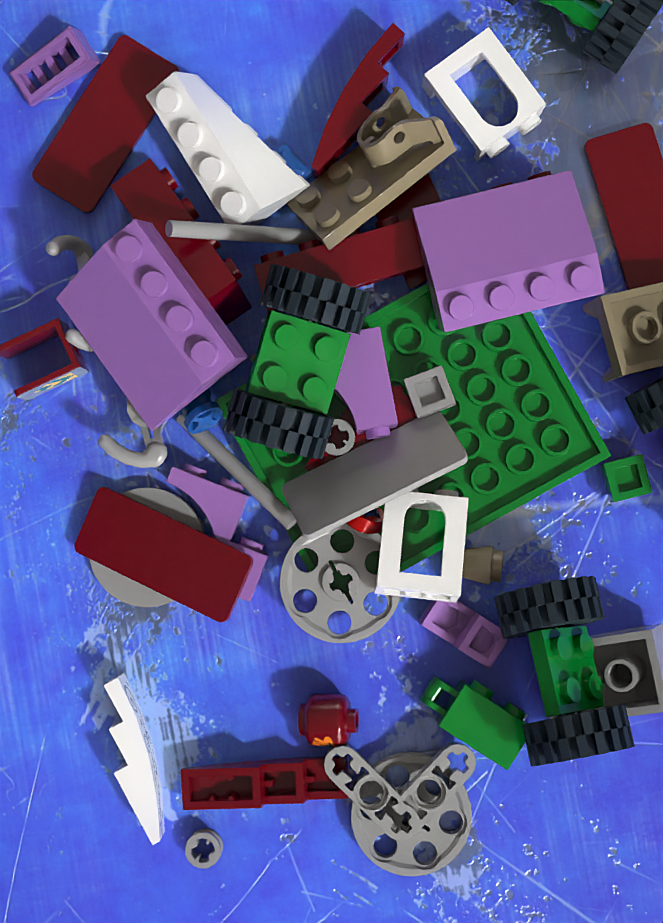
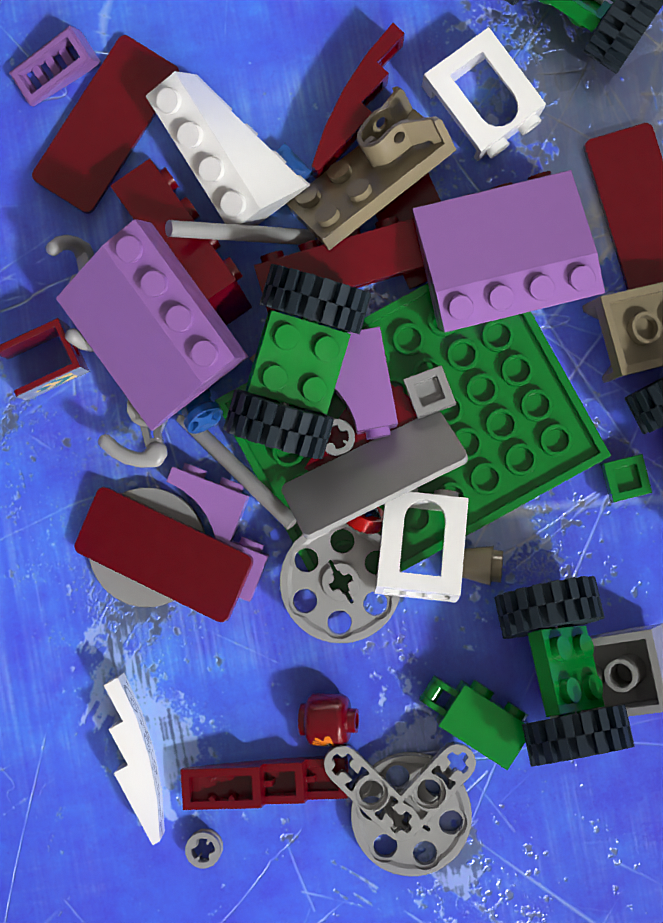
(464, 630): medium lavender slope -> none

